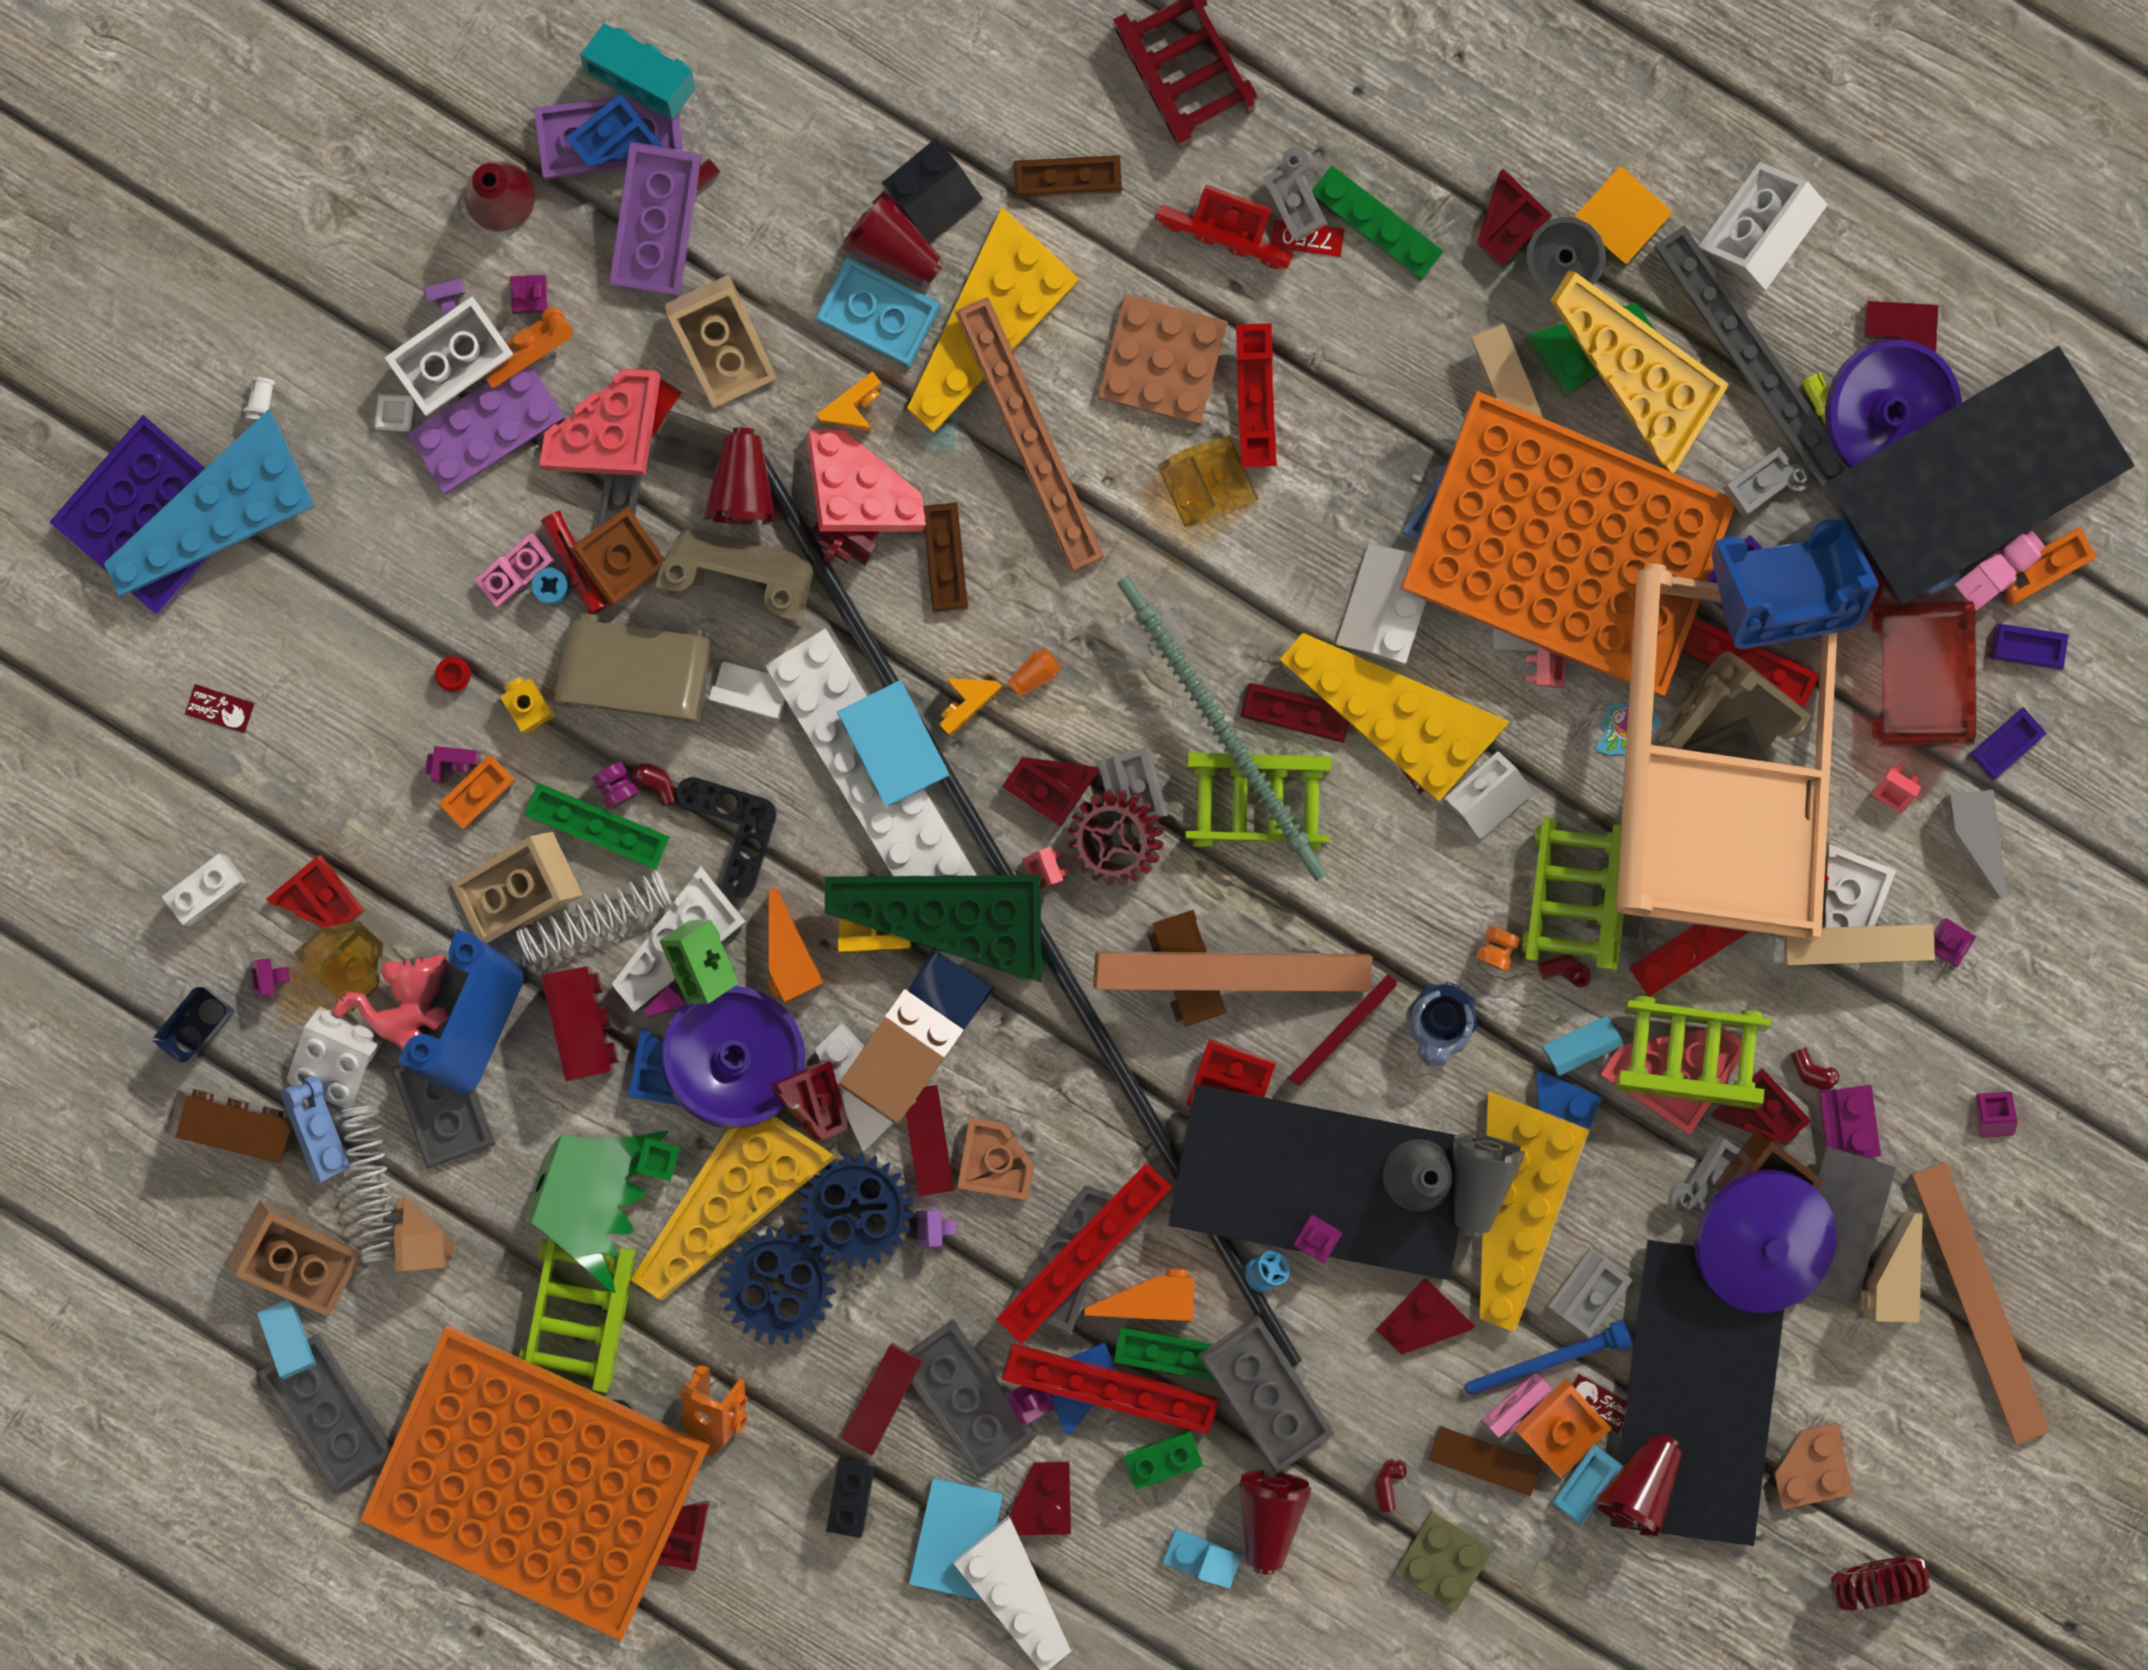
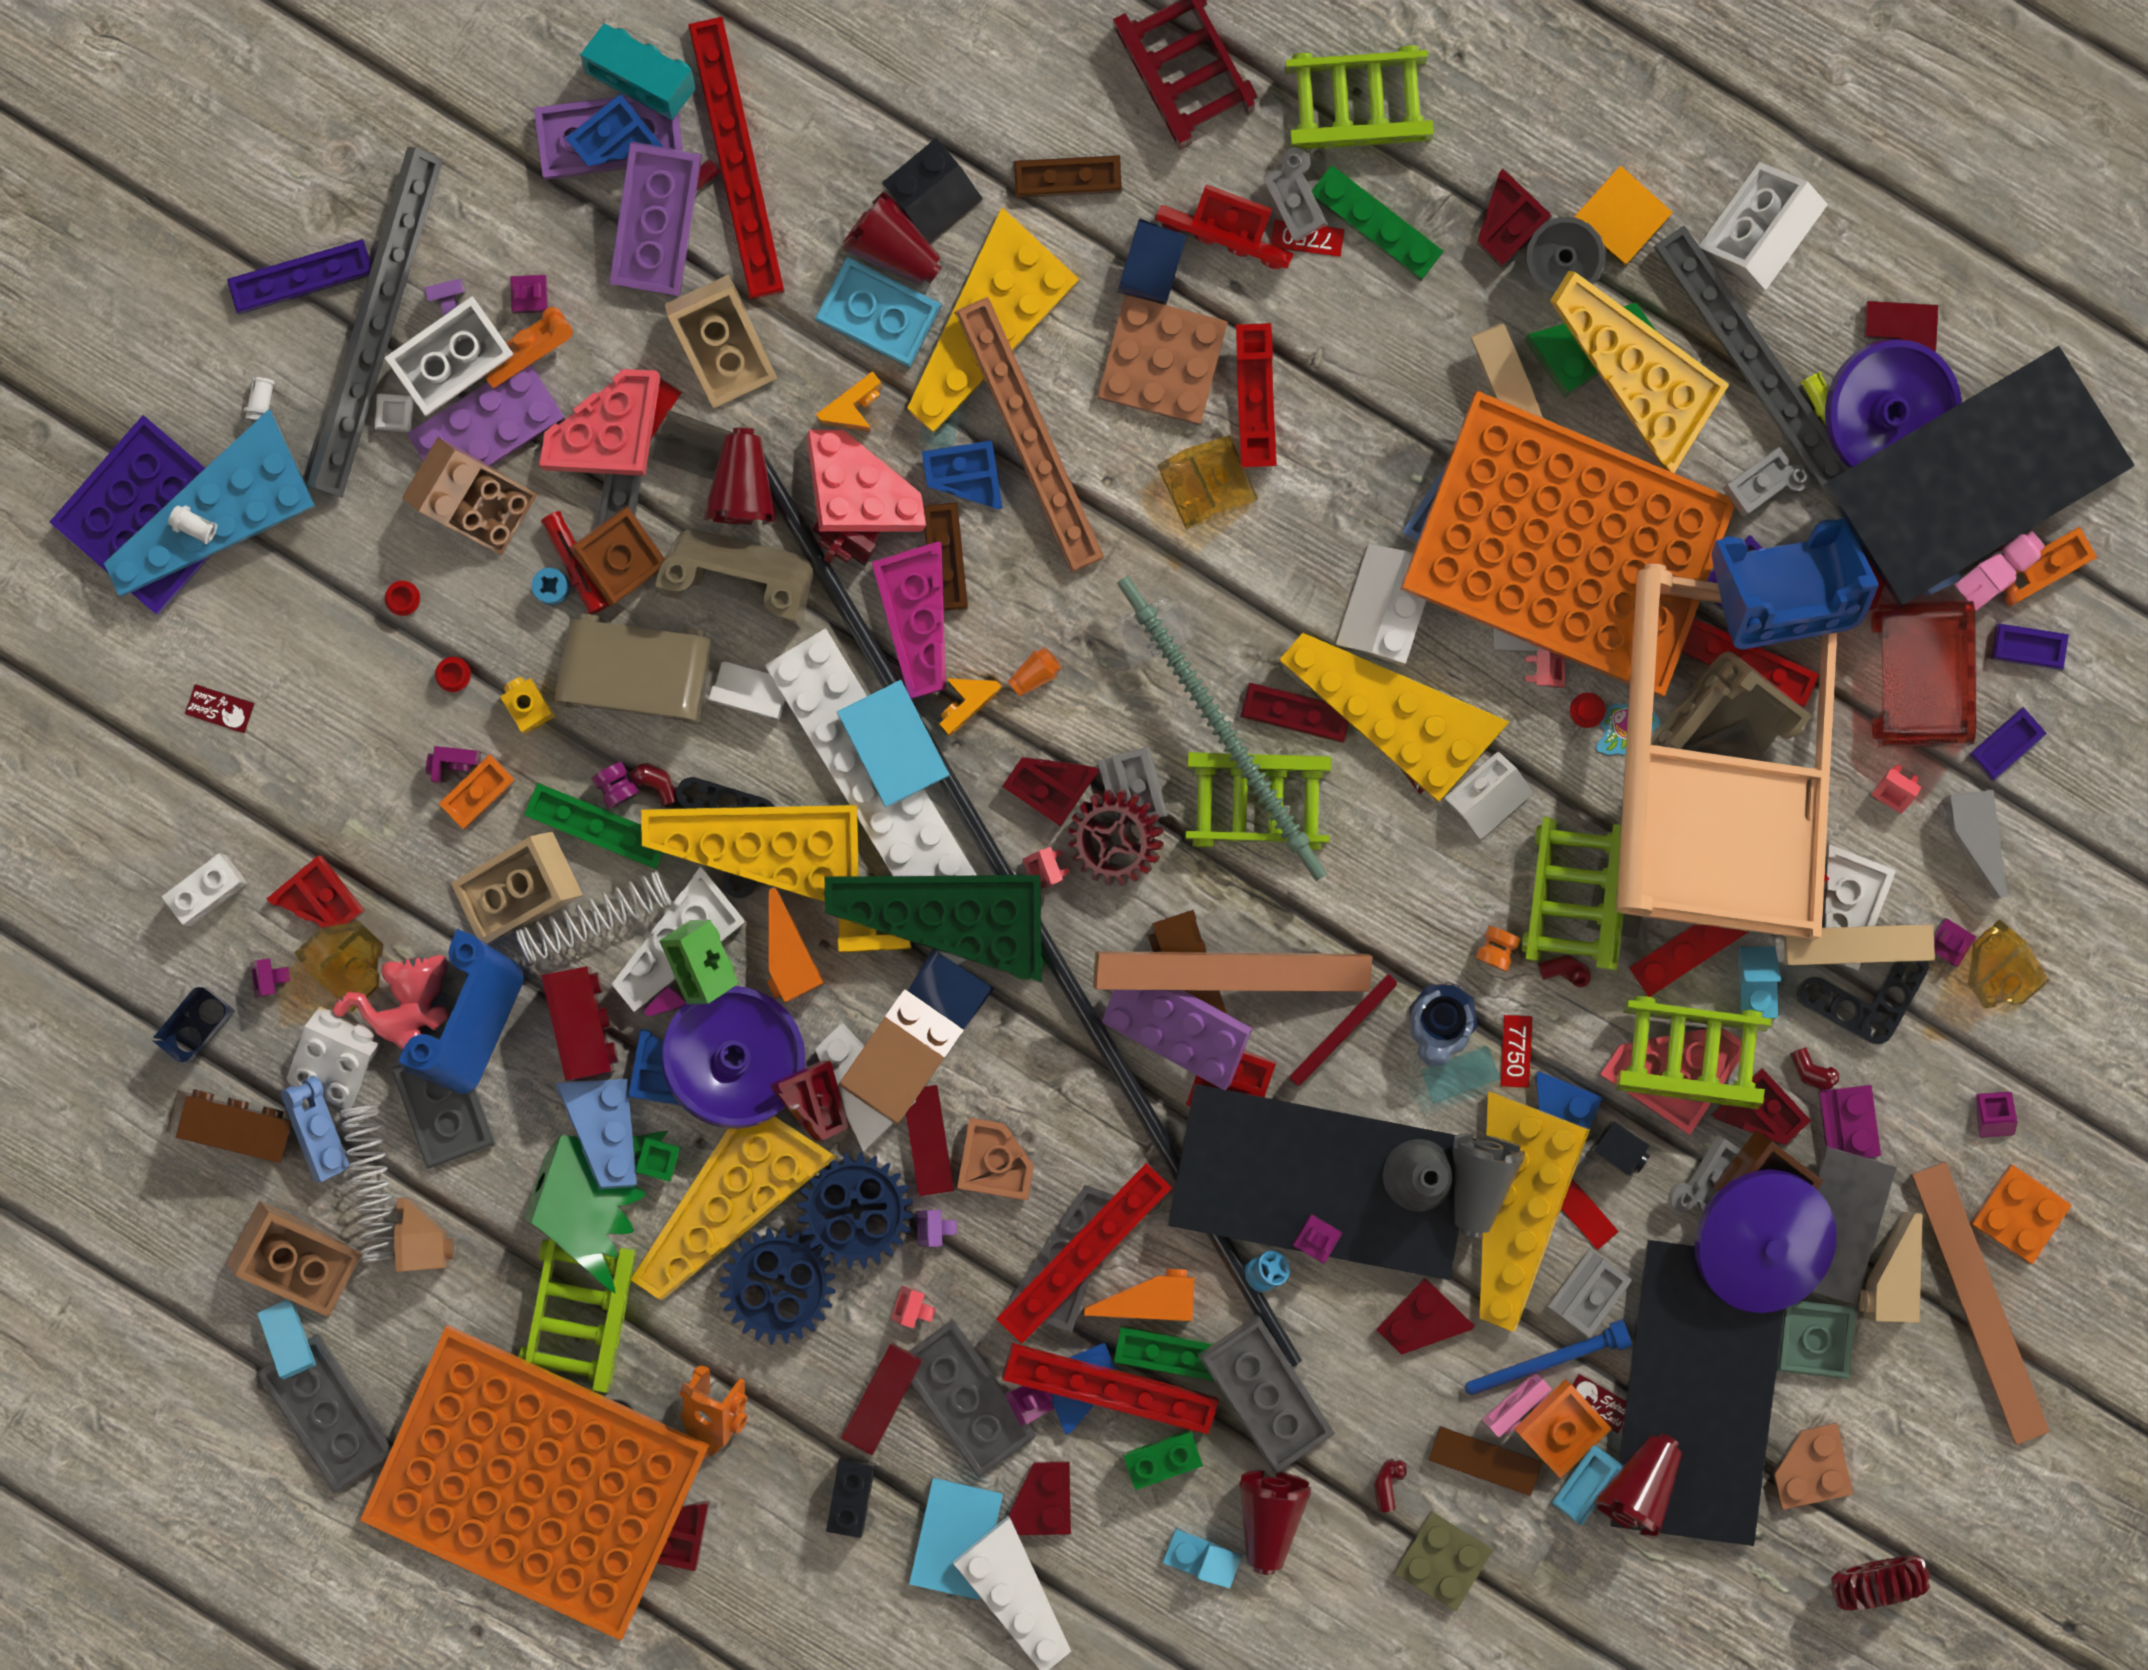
(184, 520): none -> white pin
(300, 276): none -> dark purple tile
(374, 322): none -> dark grey plate
(402, 598): none -> red plate
(469, 496): none -> medium nougat slope
(499, 196): dark red cone -> none
(514, 570): bright pink slope -> none
(604, 1128): none -> medium blue wing
(736, 158): none -> red tile
(766, 844): none -> yellow wing
(910, 1307): none -> coral tile
(915, 613): none -> dark pink wing
(964, 472): none -> blue wing
(1152, 262): none -> dark blue piece
(1181, 1031): none -> medium lavender plate
(1378, 129): none -> lime fence
(1460, 1074): none -> clear light blue tile
(1516, 1051): none -> red sticker
(1583, 1045): medium azure tile -> none
(1587, 710): none -> red plate
(1587, 1216): none -> red sticker
(1621, 1149): none -> black brick
(1759, 980): none -> medium azure slope
(1817, 1339): none -> sand green tile
(1864, 1012): none -> black beam
(2003, 968): none -> clear yellow slope
(2021, 1214): none -> orange plate

